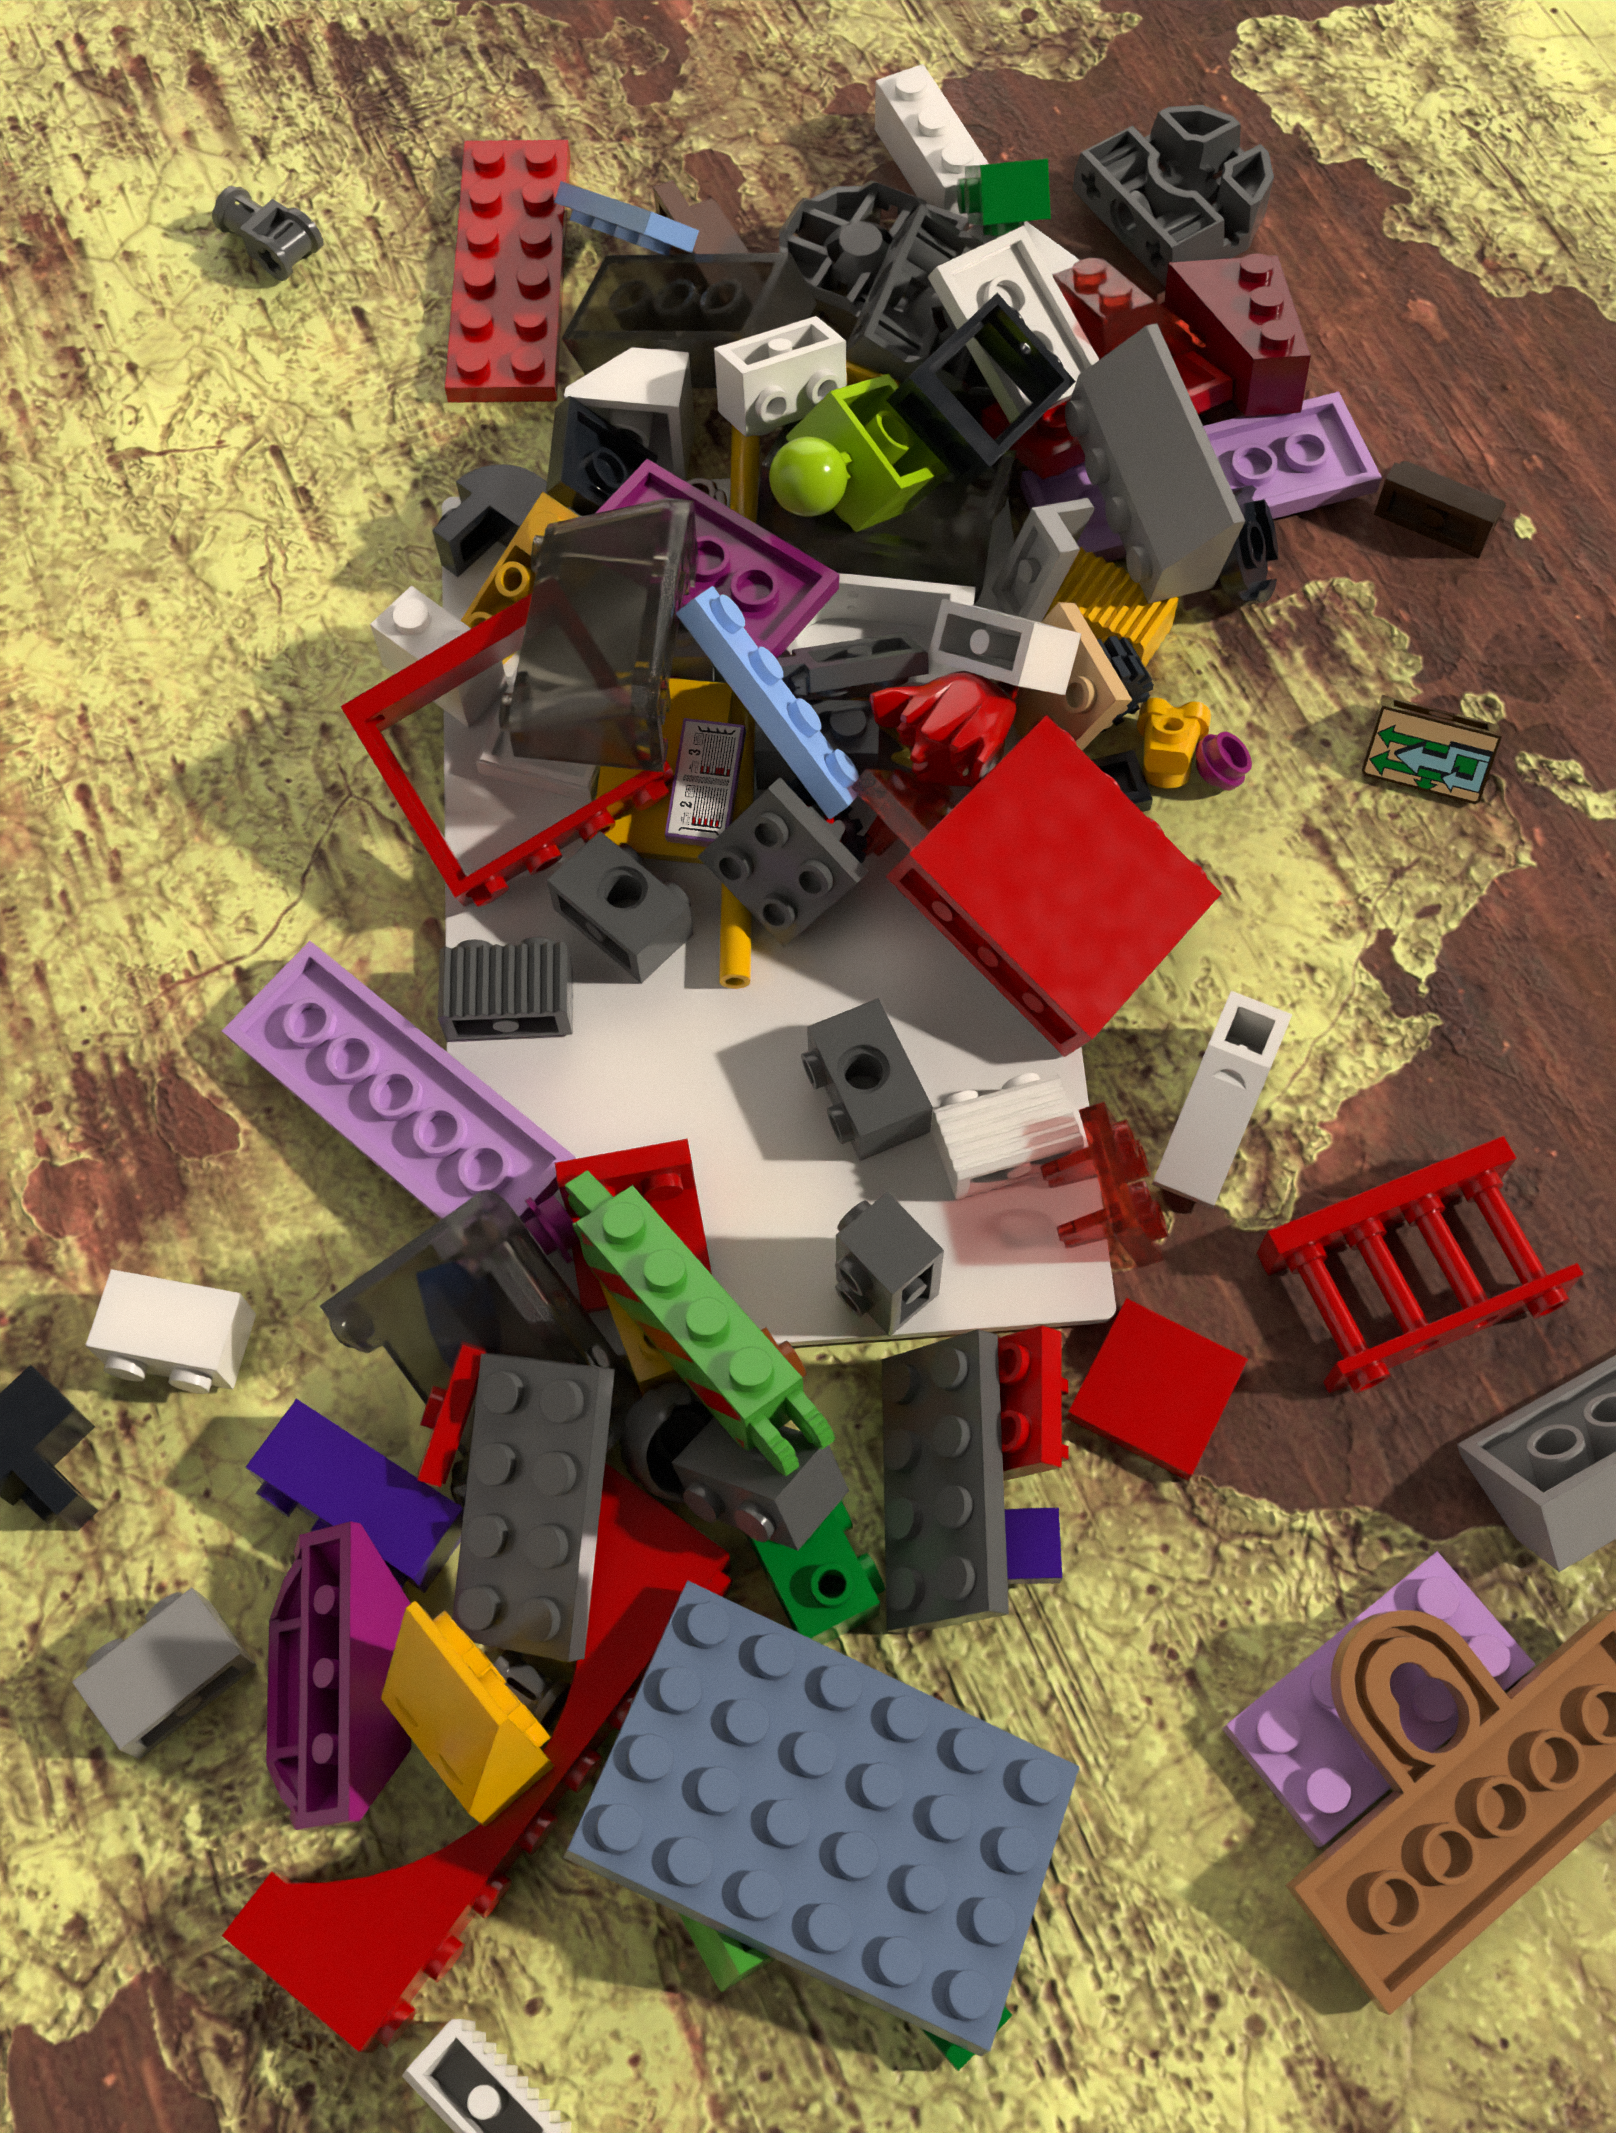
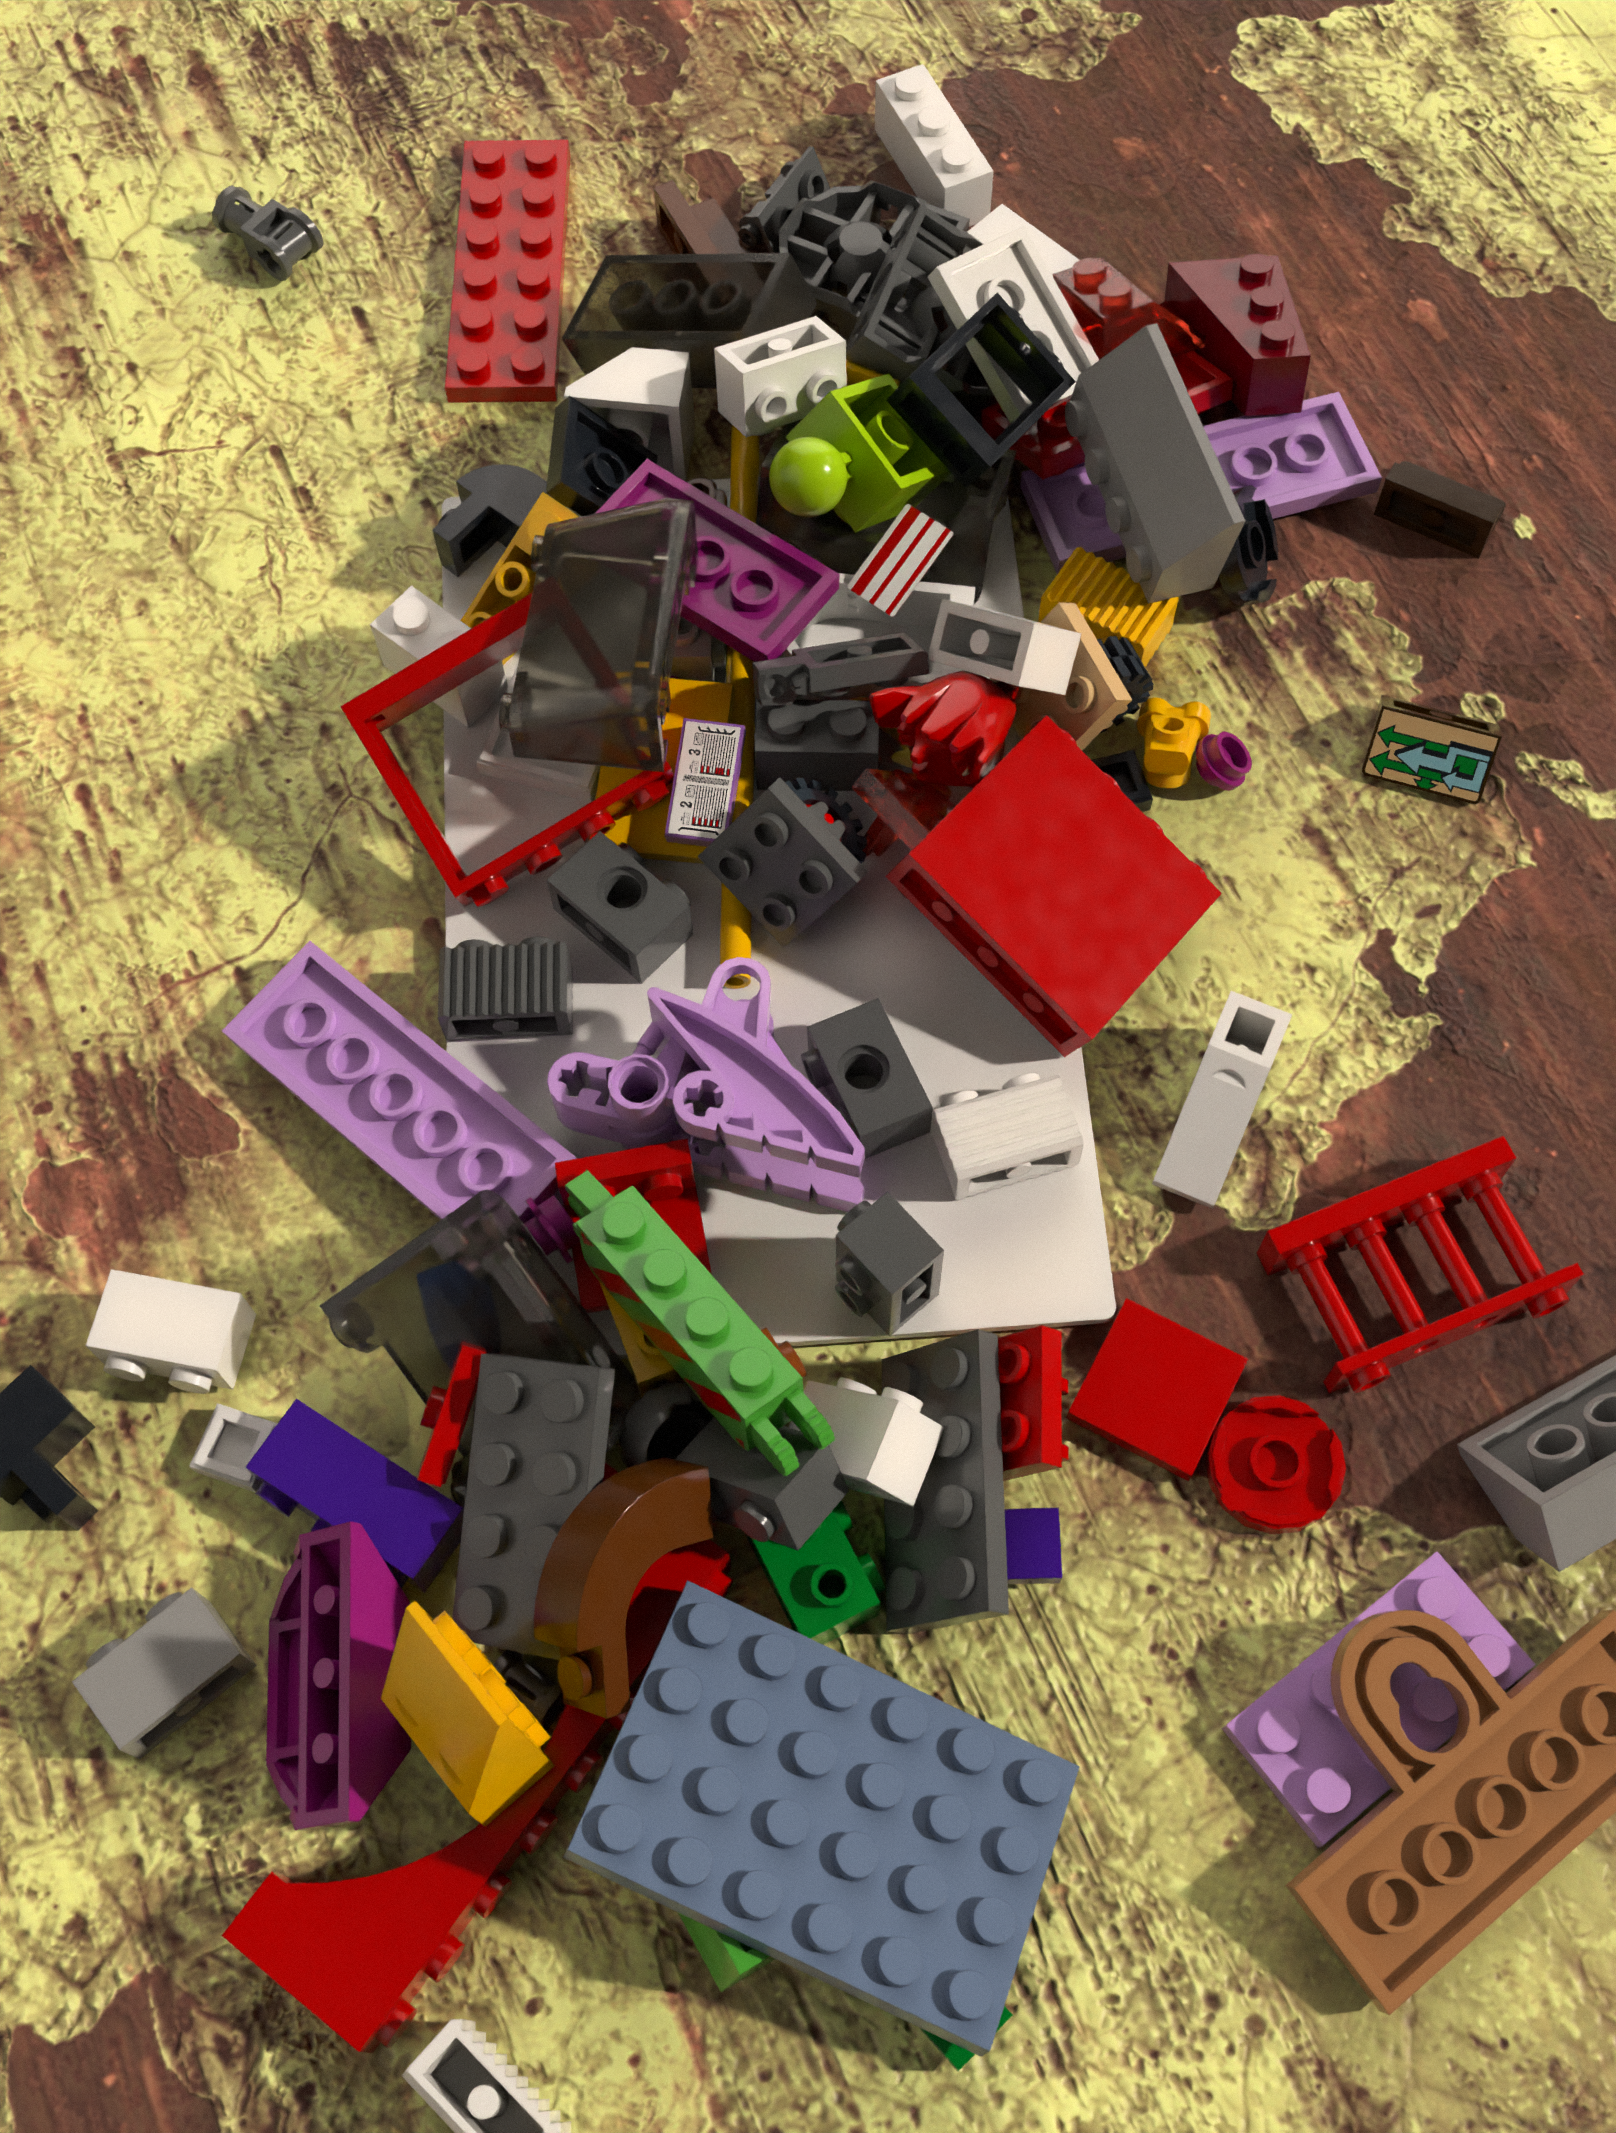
(229, 1445): none -> white tile
(600, 1562): none -> reddish brown arch
(625, 220): light blue plate -> none
(755, 1101): none -> lavender piece
(759, 685): light blue plate -> none
(797, 180): none -> dark grey hinge
(879, 1440): none -> white brick
(900, 560): none -> sticker
(1005, 195): green brick -> none
(1041, 558): light grey panel -> none
(1119, 1166): clear red plate -> none
(1192, 147): dark grey connector -> none
(1275, 1465): none -> red tile

